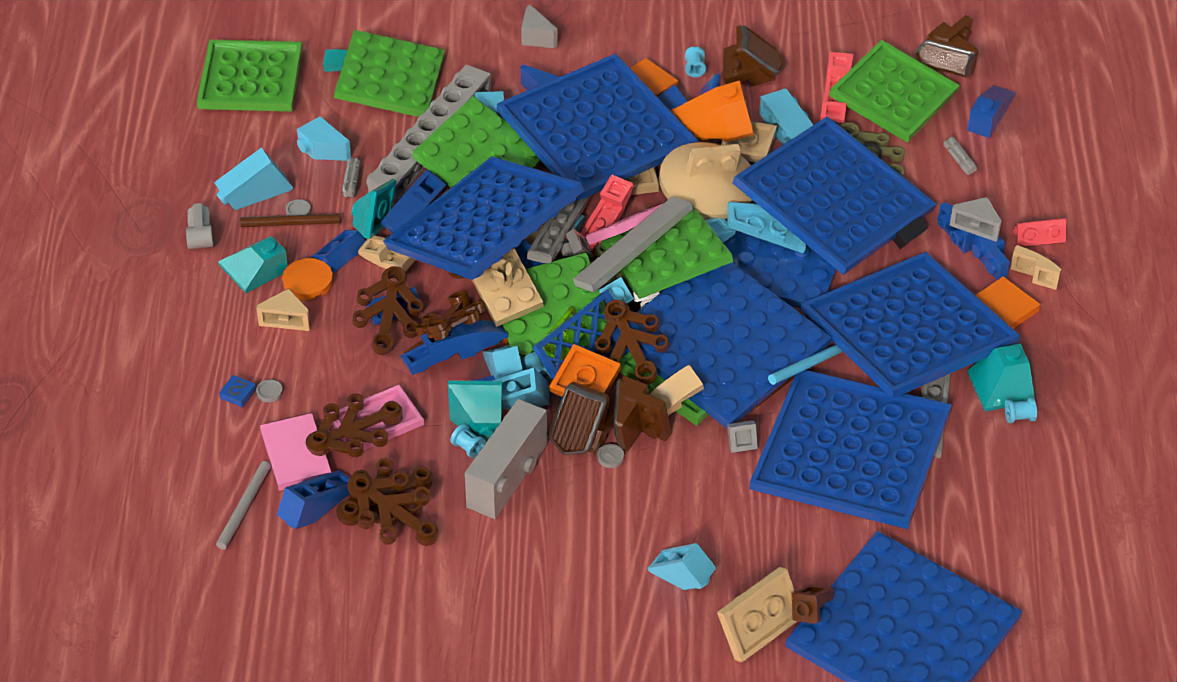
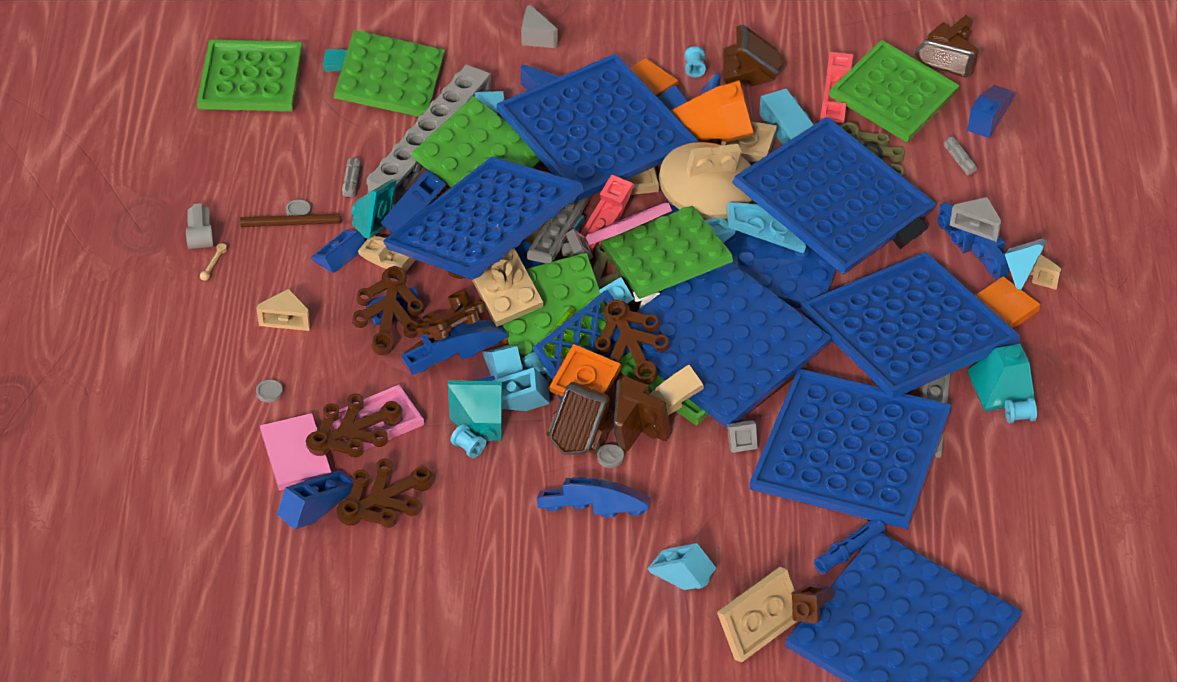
(221, 248): none -> tan hinge
(237, 391): blue tile -> none
(243, 505): light grey bar -> none
(252, 181): medium azure slope -> none
(255, 264): teal slope -> none
(307, 278): orange tile -> none
(323, 141): medium azure slope -> none
(390, 505): reddish brown plant -> none
(506, 459): light grey brick -> none
(605, 496): none -> blue slope
(632, 244): light grey tile -> none
(804, 364): medium azure bar -> none
(841, 551): none -> blue pin
(1023, 259): none -> medium azure slope
(1040, 232): coral hinge -> none

